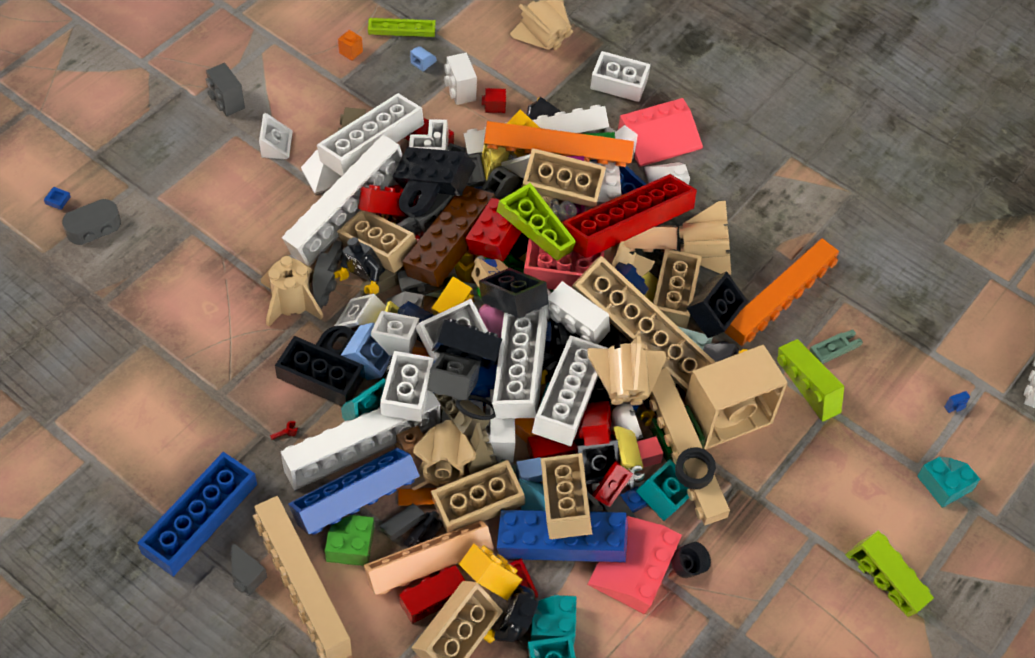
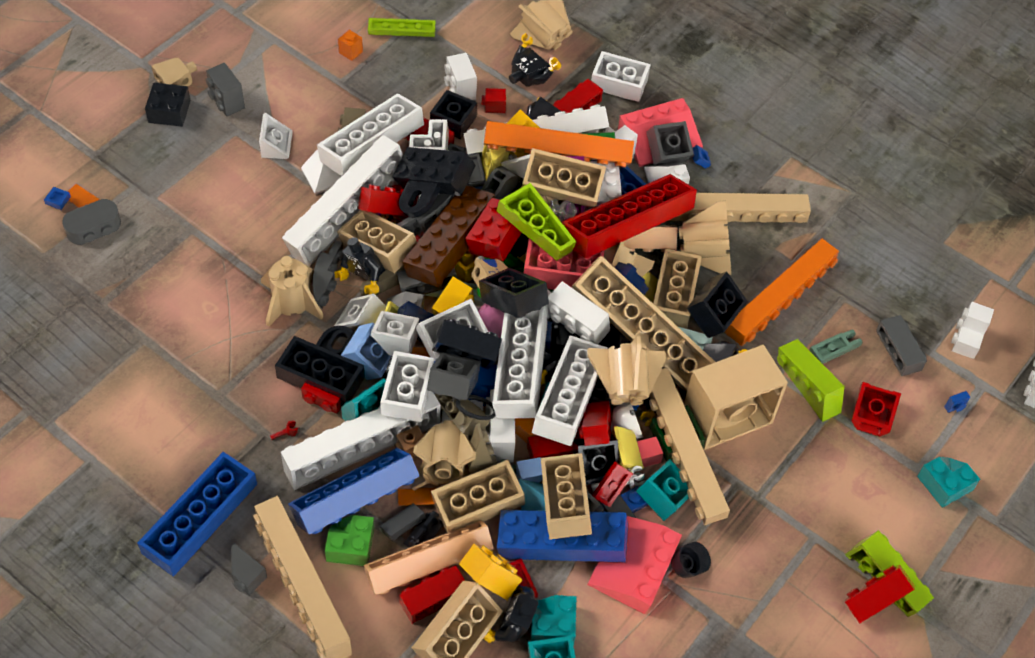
(80, 196): none -> orange sticker
(167, 104): none -> black brick
(174, 72): none -> tan torso
(321, 398): none -> red plate
(422, 58): light blue brick -> none
(457, 110): none -> black brick
(530, 67): none -> torso
(583, 96): none -> red brick
(669, 143): none -> dark grey brick
(699, 453): black tyre -> none
(701, 157): none -> blue plate
(754, 207): none -> tan brick
(875, 409): none -> red slope
(879, 593): none -> red brick
(901, 345): none -> dark grey brick
(971, 329): none -> white brick

